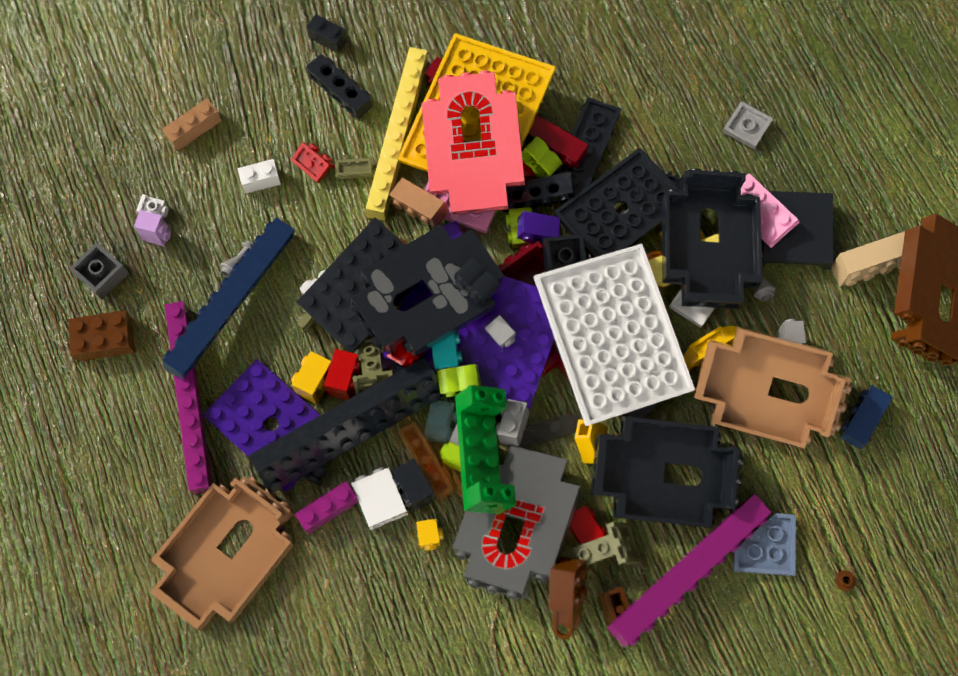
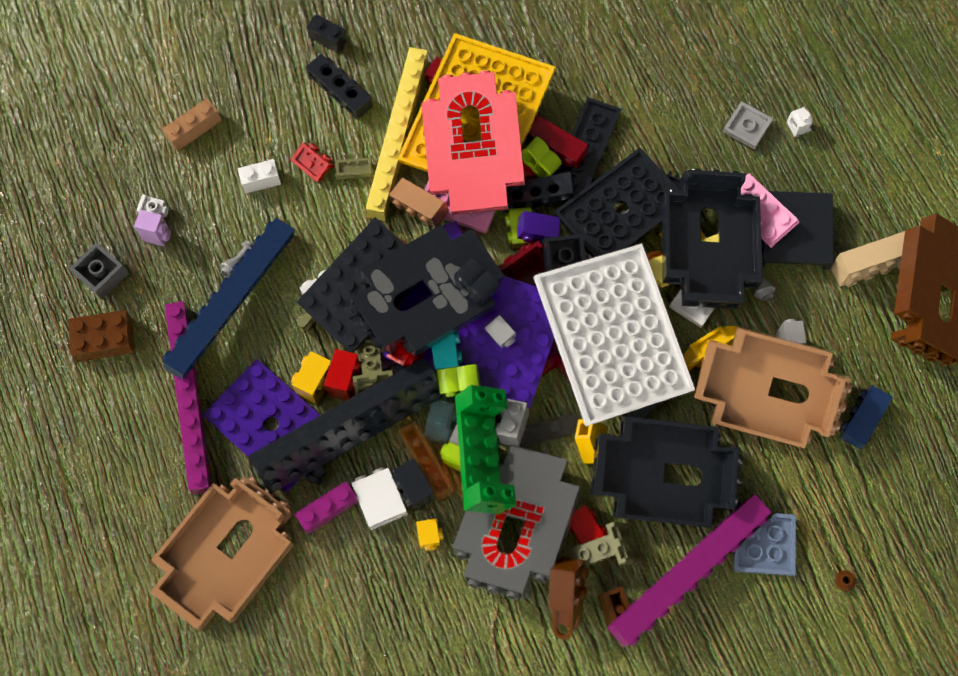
(802, 119): none -> white brick

